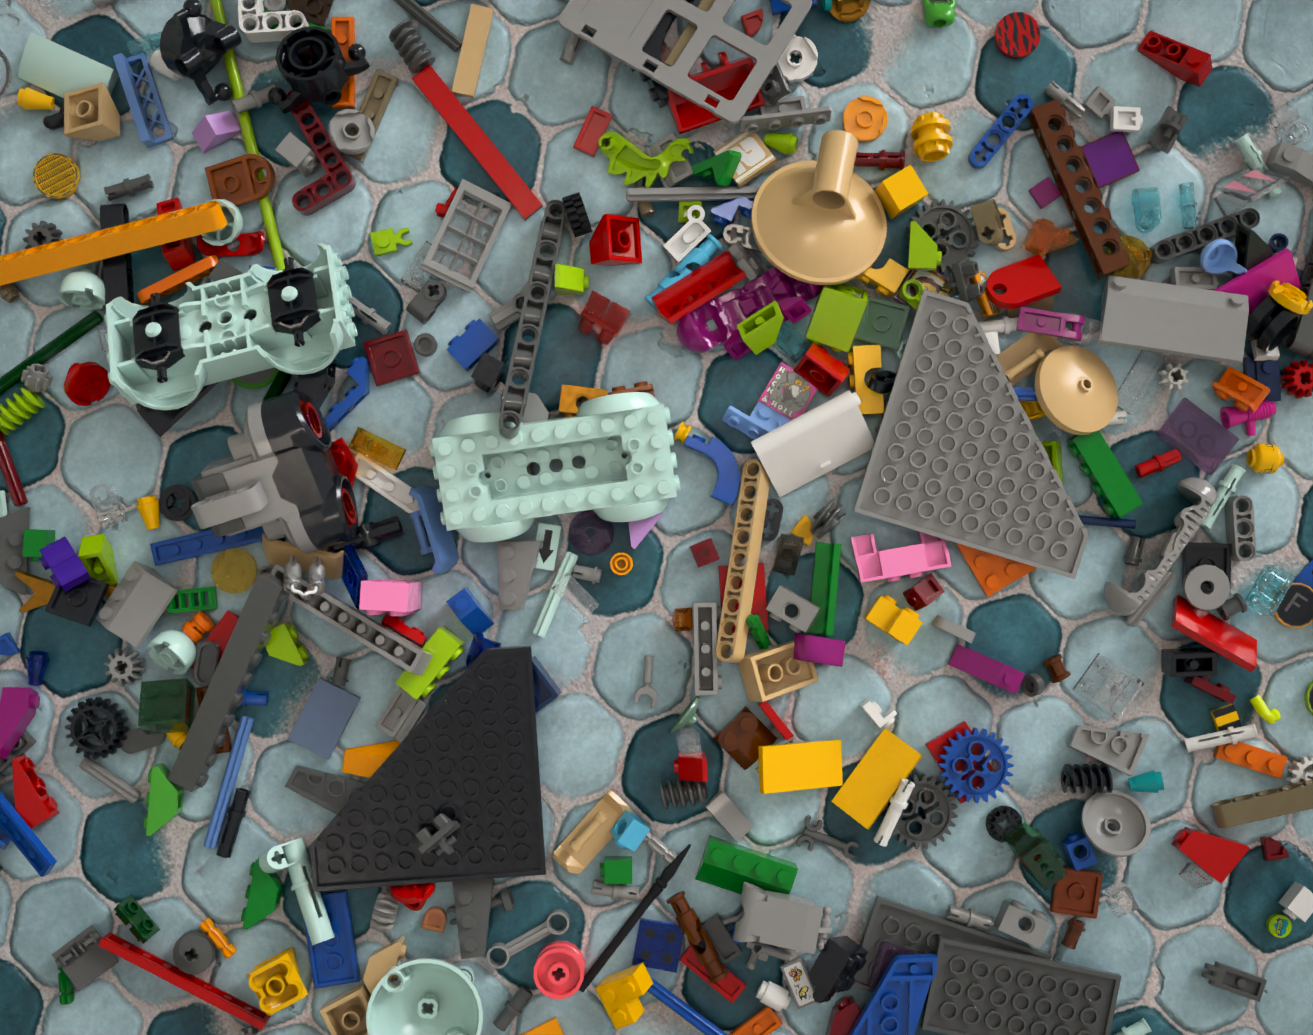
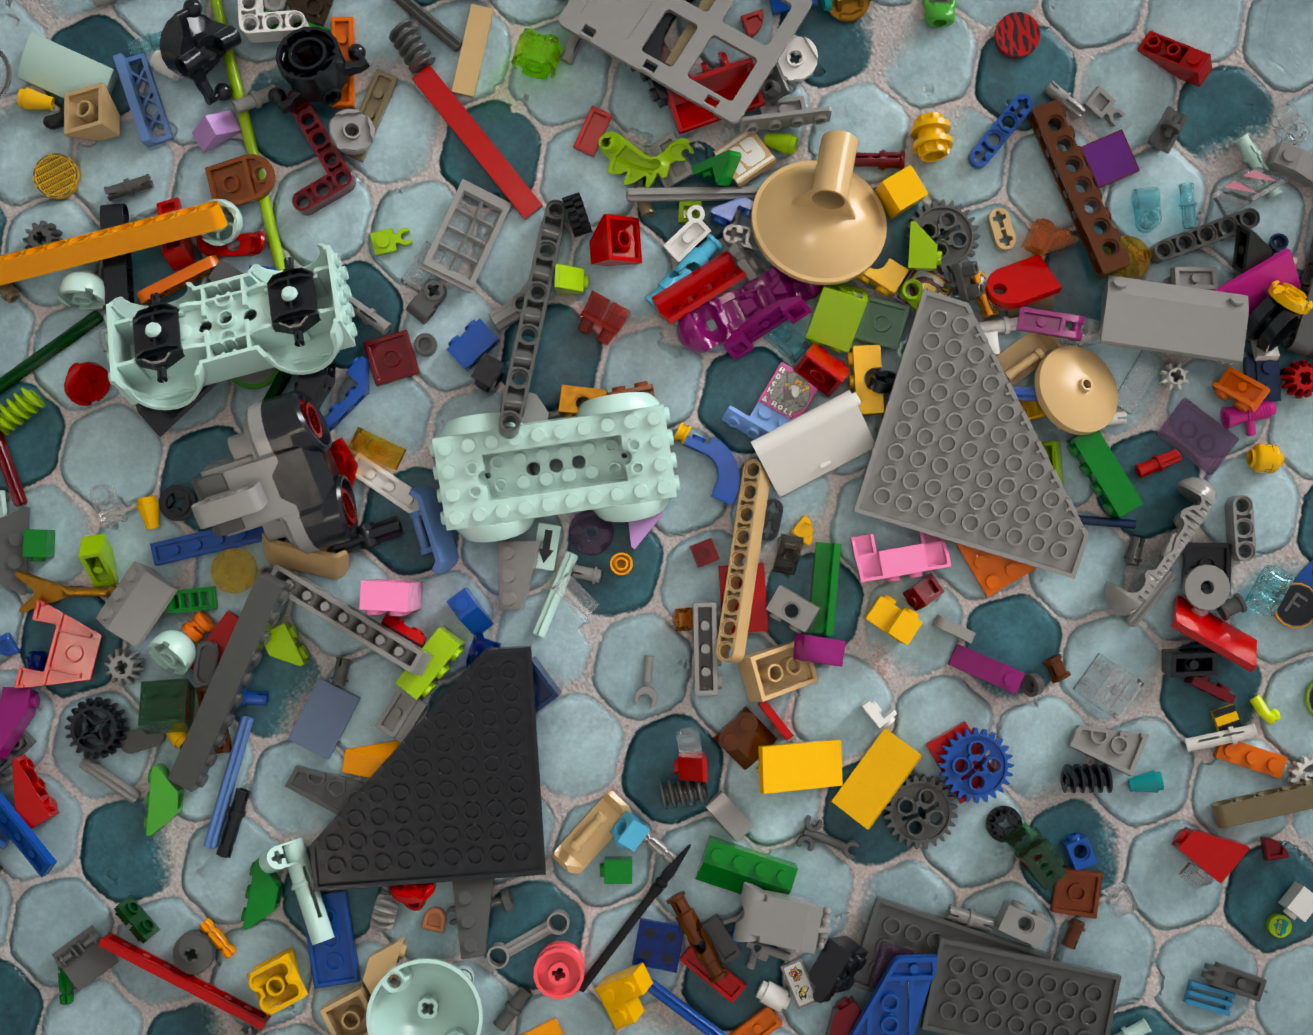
(36, 377): light grey gear -> none
(64, 563): dark purple brick -> none
(71, 652): none -> wing
(78, 603): black plate -> none
(293, 577): clear piece -> none
(298, 155): light grey brick -> none
(353, 573): clear blue tile -> none
(430, 842): dark grey hips -> none
(441, 209): red hand -> none
(537, 54): none -> clear neon green brick
(615, 890): light grey pin -> none
(687, 717): sand green dish -> none
(758, 631): green axle -> none
(762, 328): lime slope -> none
(827, 519): dark grey piece -> none
(865, 118): light orange tile -> none
(894, 812): white pin -> none
(987, 218): dark tan piece -> none
(1044, 193): magenta tile -> none
(1124, 815): light grey dish -> none
(1126, 119): white bracket -> none
(1220, 257): light blue hat -> none
(1224, 491): light aqua pin -> none
(1227, 1002): none -> dark azure tile

